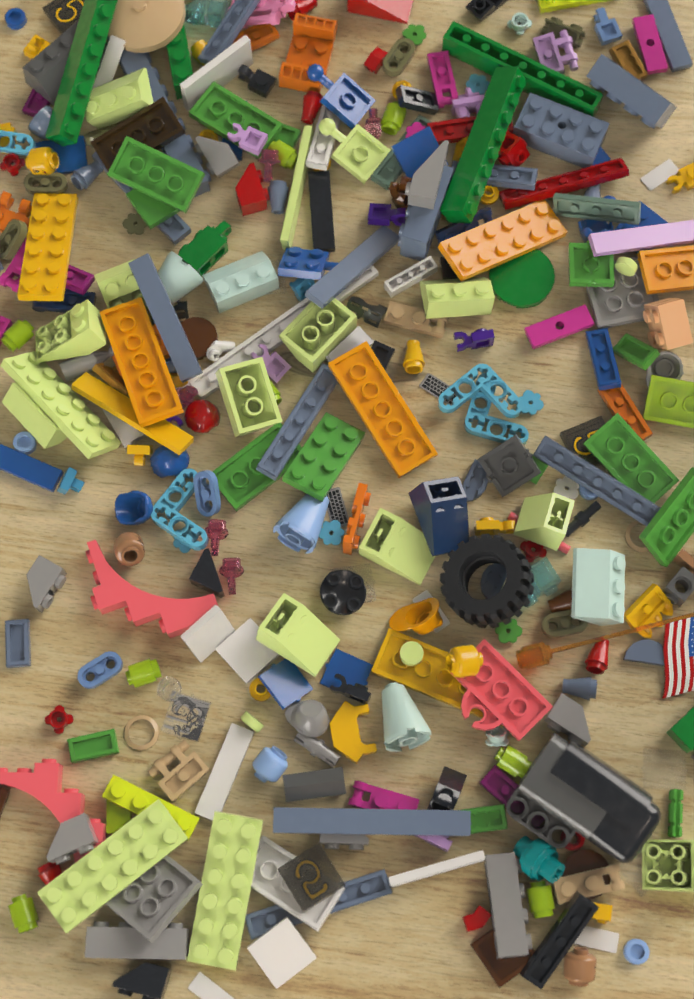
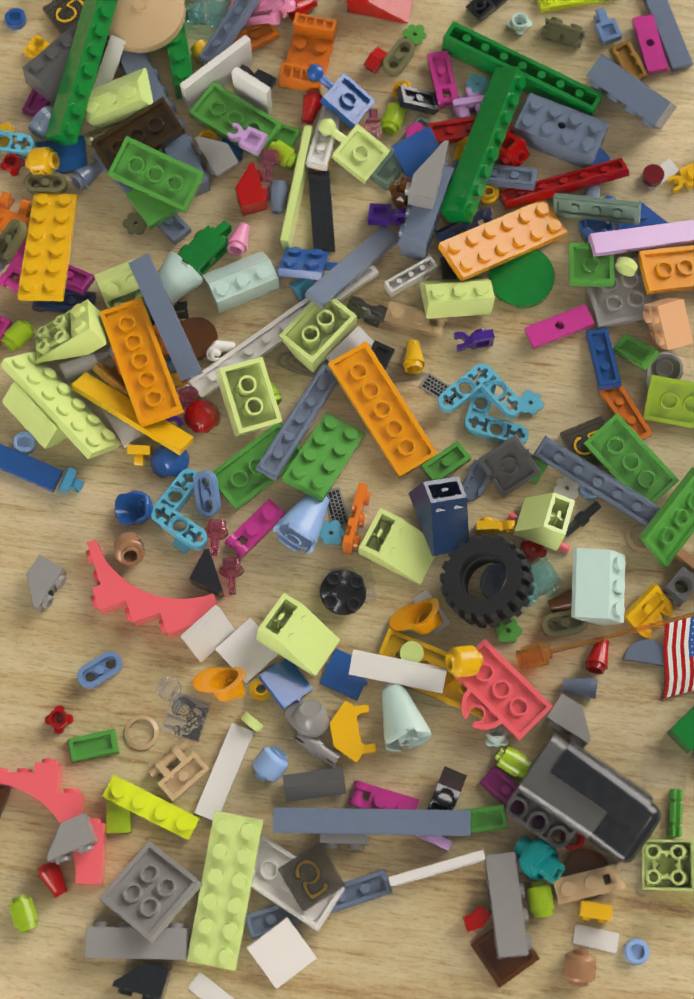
(17, 643): sand blue tile -> none
(112, 866): yellowish green plate -> none
(143, 673): lime brick -> none
(222, 682): none -> light orange piece
(238, 241): none -> bright pink cone
(252, 90): none -> white tile
(255, 528): none -> dark pink plate
(274, 363): lavender plate -> none
(357, 692): black plate -> none
(397, 671): none -> white tile
(446, 462): none -> bright green plate
(548, 52): lavender plate -> none
(559, 940): black tile -> none
(652, 175): none -> dark red tile

